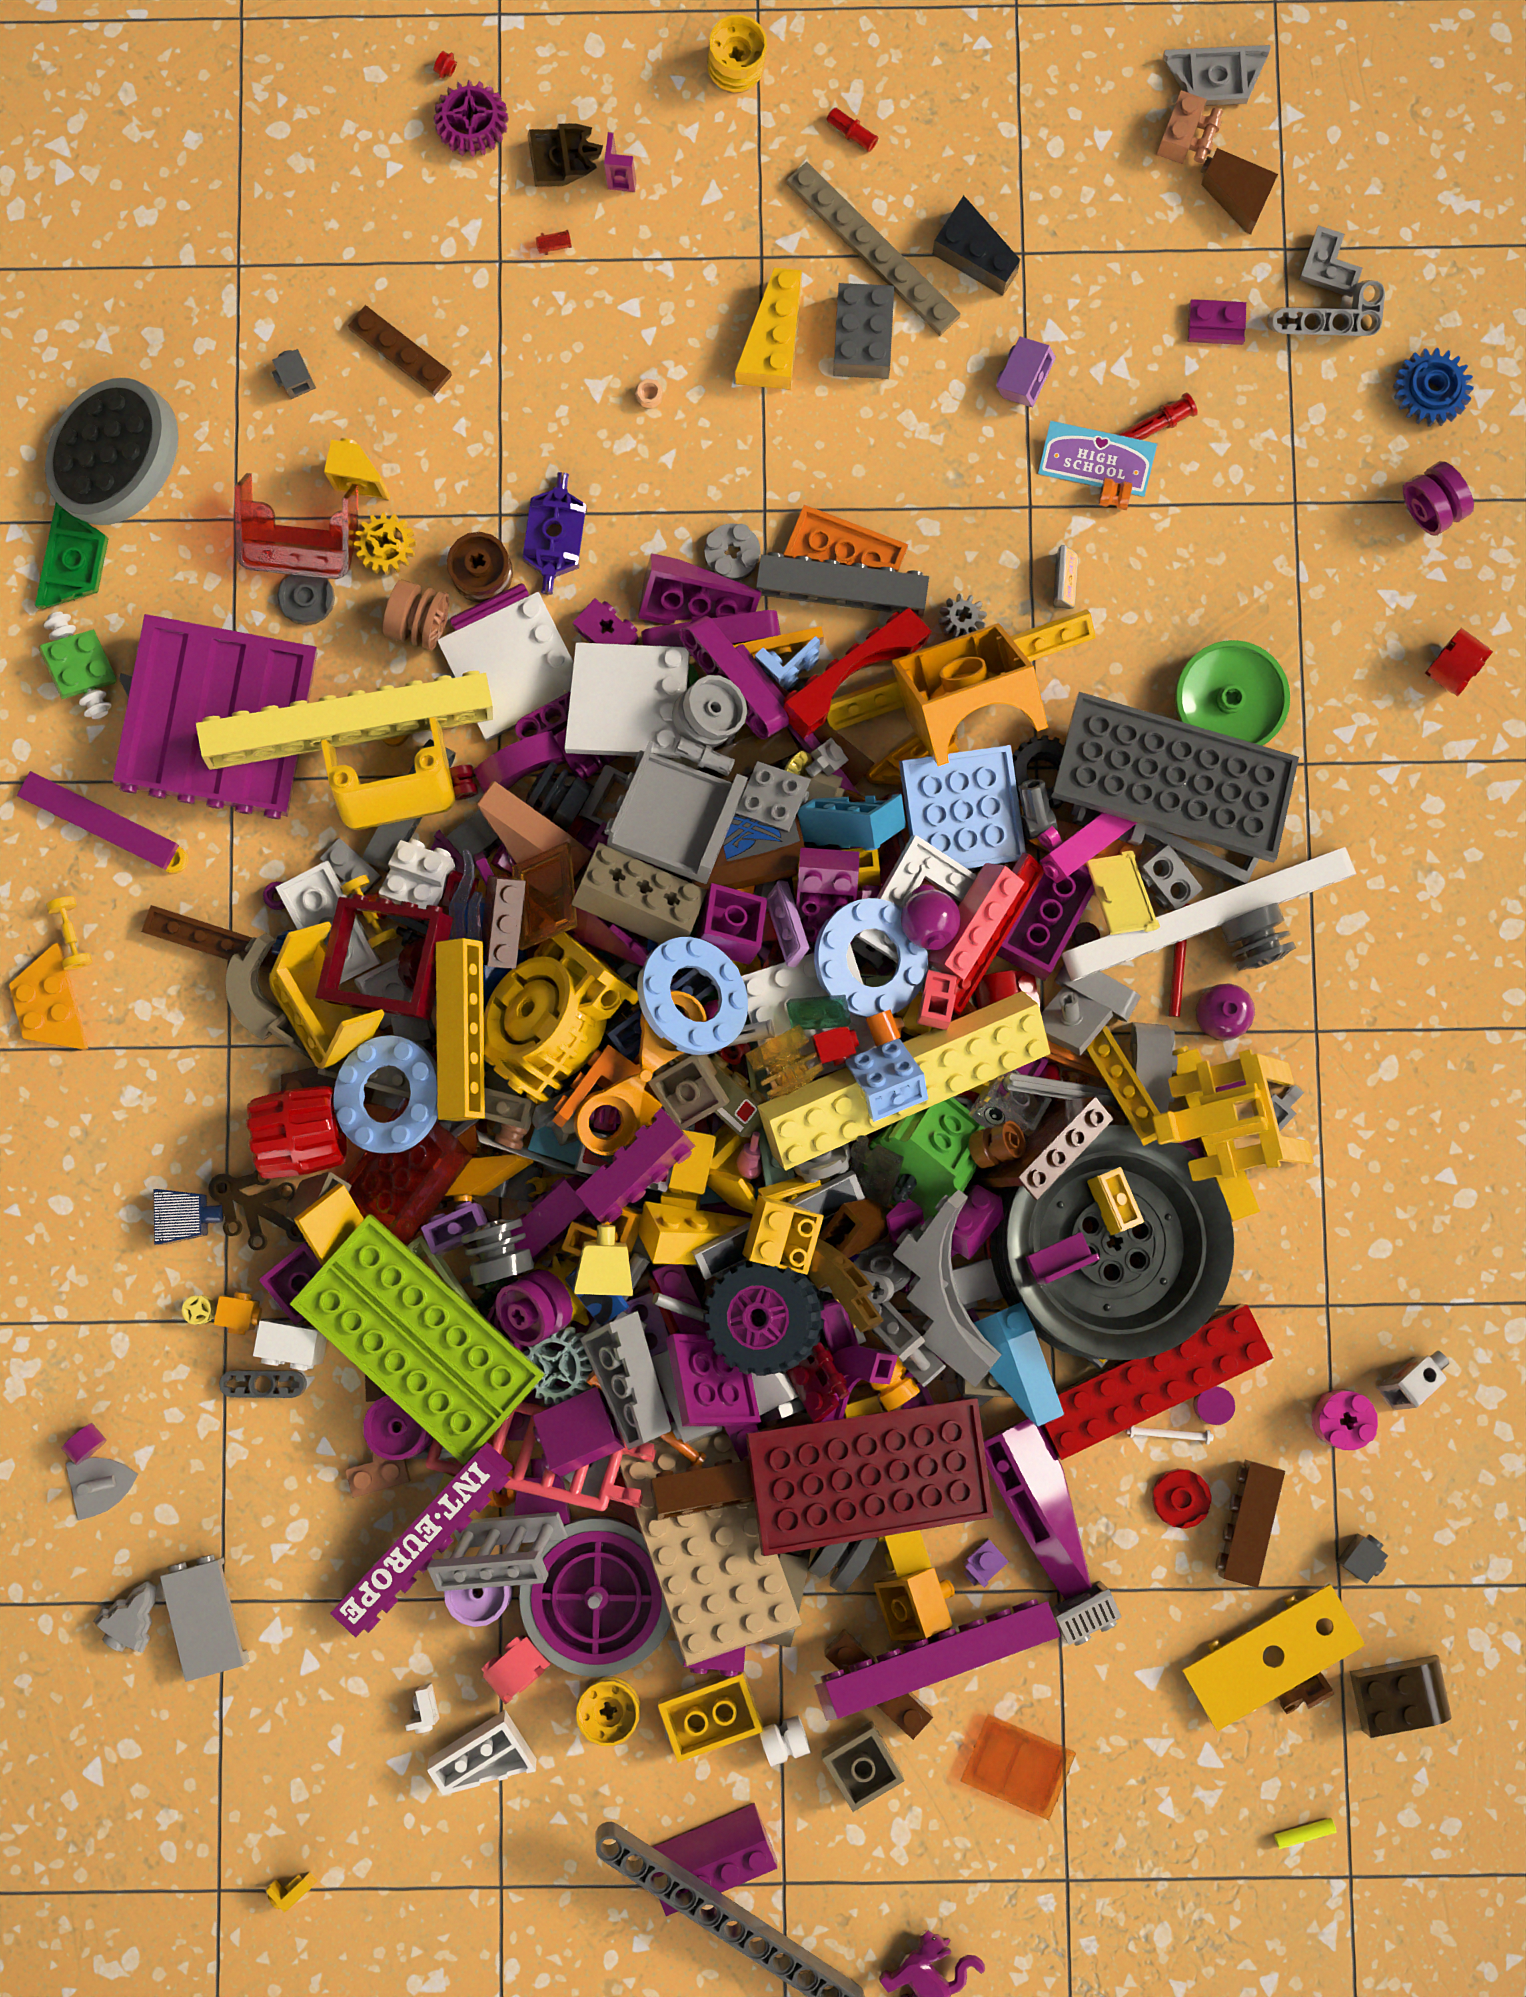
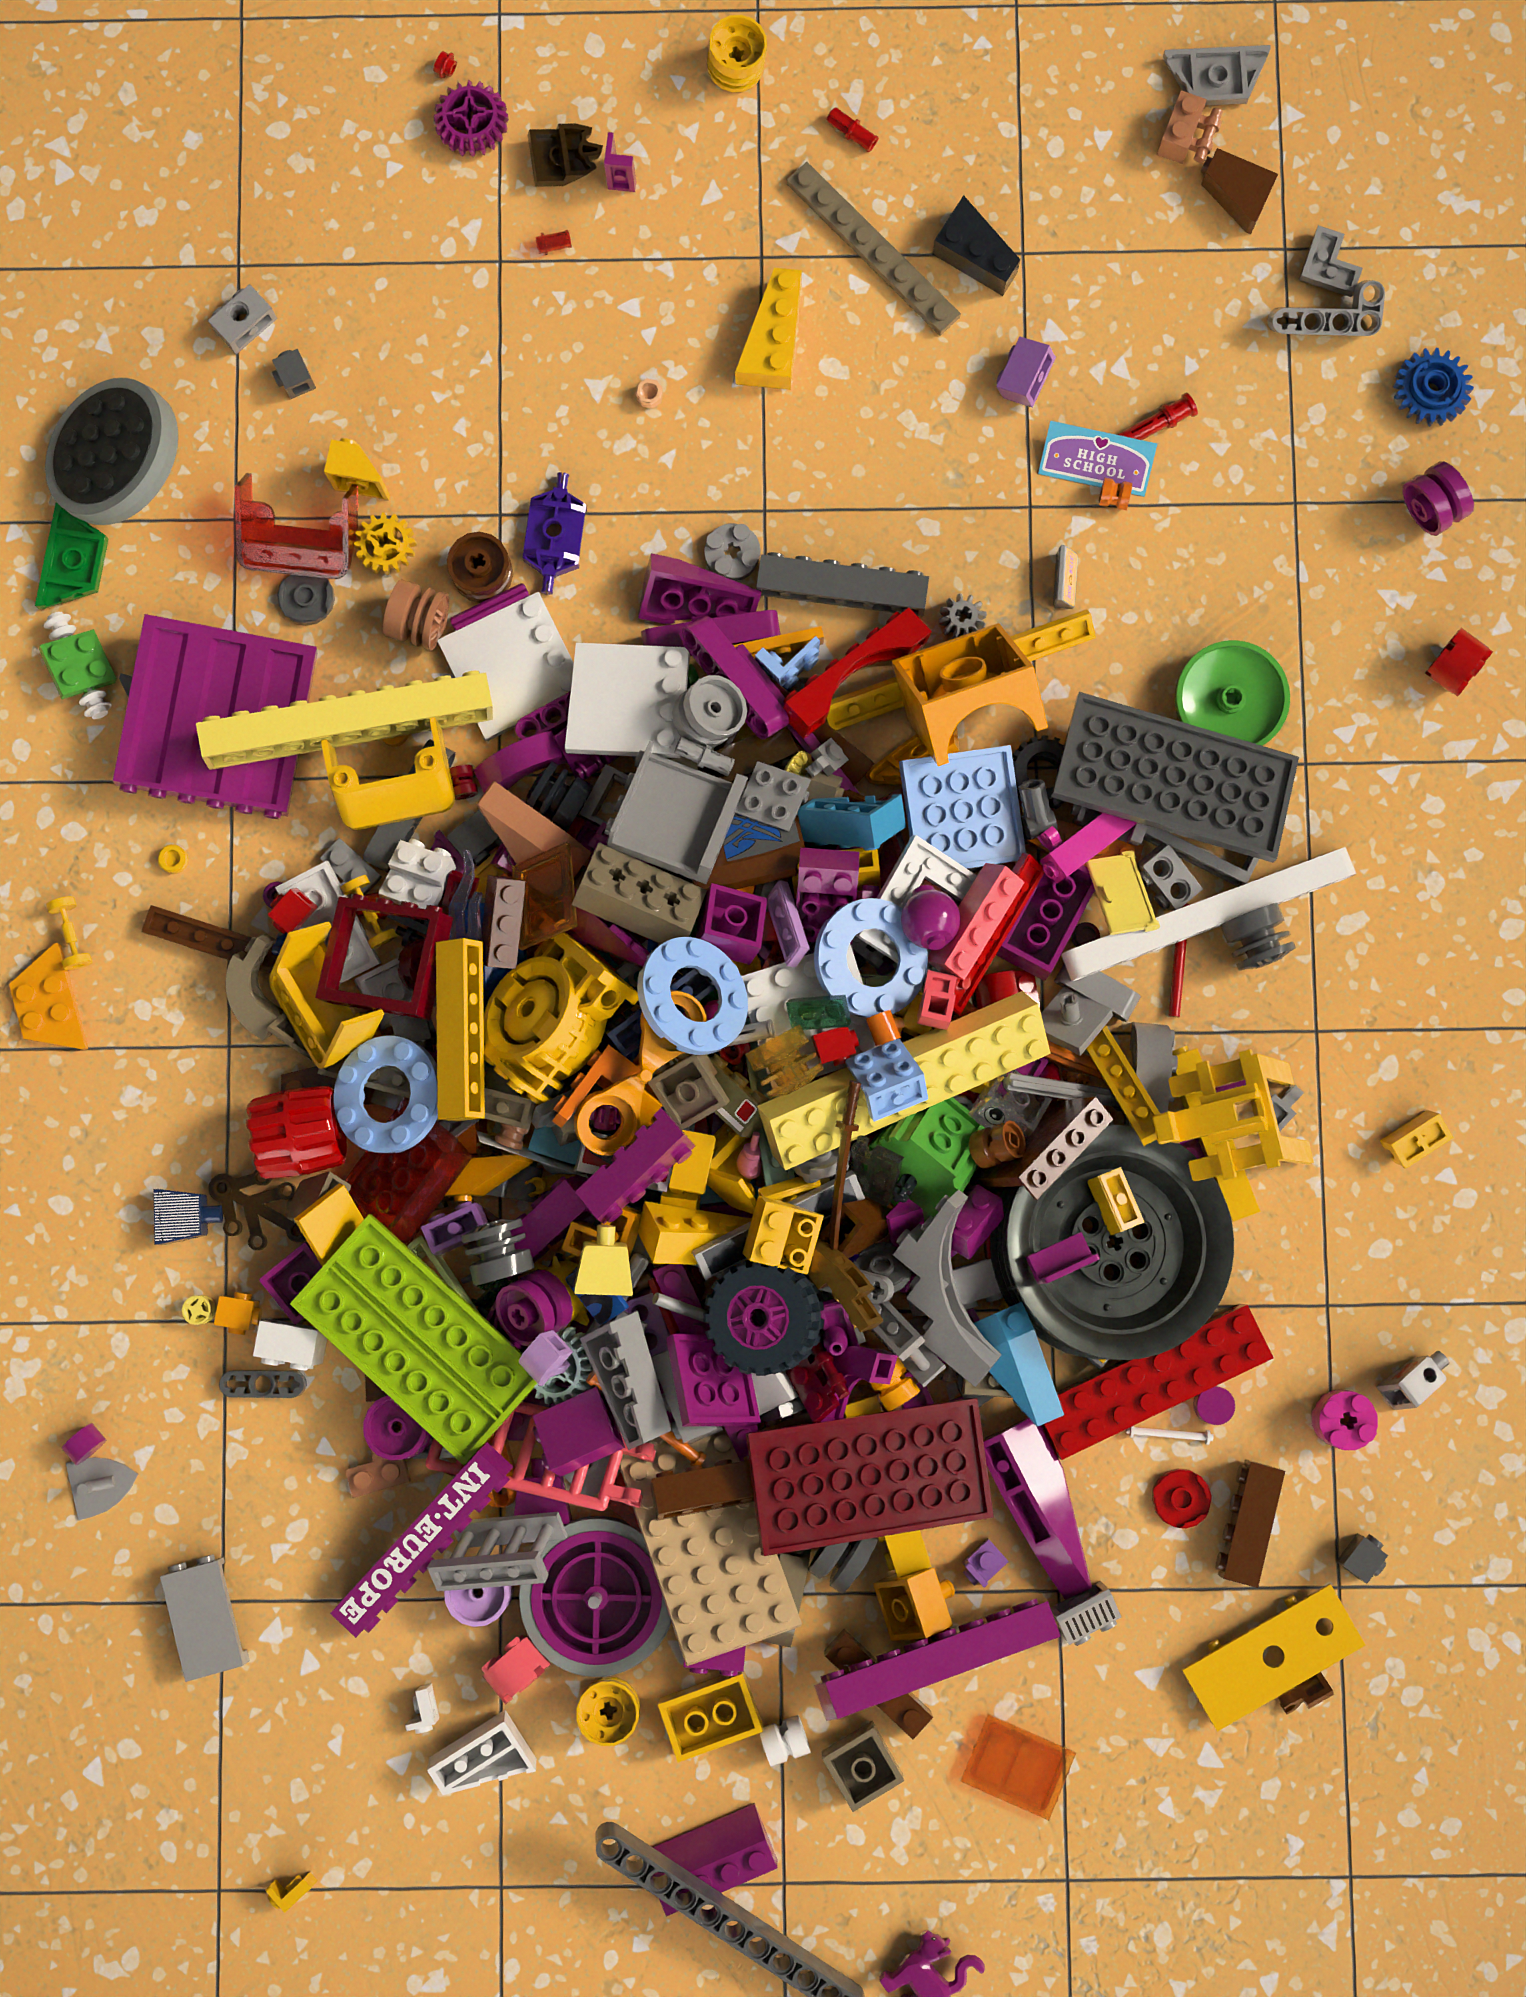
(98, 820): magenta tile -> none
(128, 1619): light grey rock -> none
(240, 333): none -> light grey brick
(291, 910): none -> red brick
(400, 350): reddish brown plate -> none
(483, 866): magenta tile -> none
(545, 1357): none -> lavender brick
(600, 615): magenta brick -> none
(833, 538): orange wing -> none
(835, 1340): none -> magenta hose
(847, 1126): none -> reddish brown sword
(863, 330): dark grey brick -> none
(1217, 322): magenta plate -> none
(1225, 1011): magenta cylinder -> none
(1305, 1833): neon yellow piece -> none
(1401, 1696): dark brown brick -> none
(1417, 1138): none -> yellow hinge

